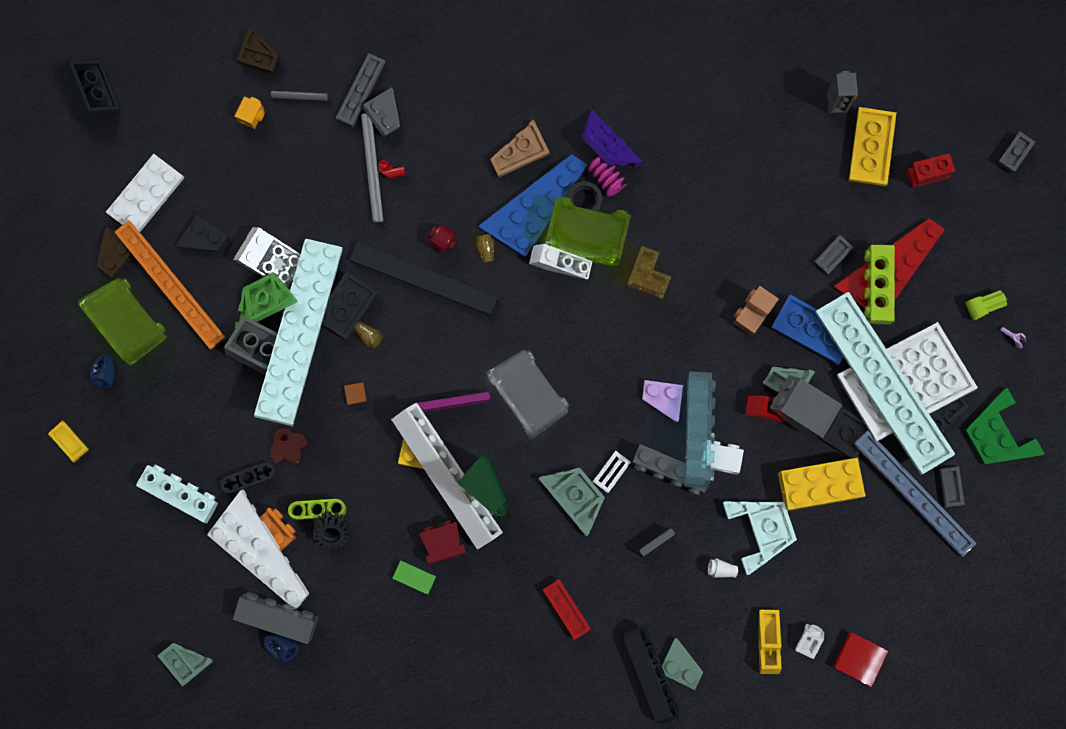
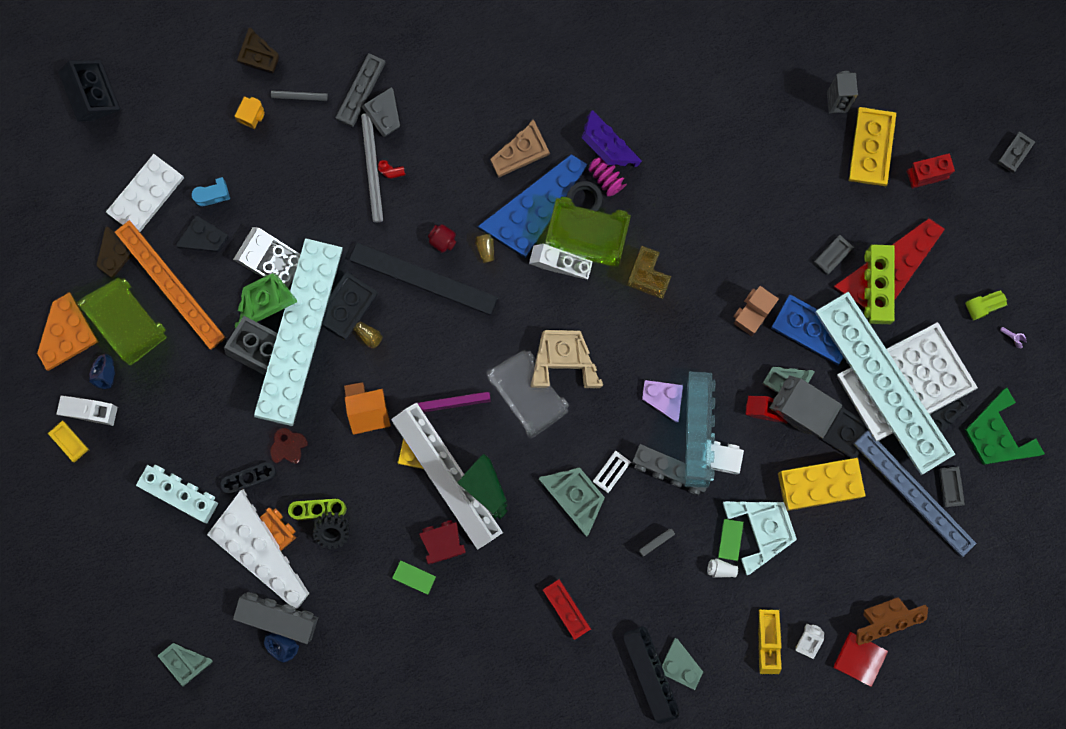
(65, 333): none -> orange plate
(87, 410): none -> white slope
(211, 194): none -> dark azure leg
(367, 411): none -> orange slope
(564, 351): none -> tan wing
(730, 539): none -> bright green tile
(889, 618): none -> dark orange bracket

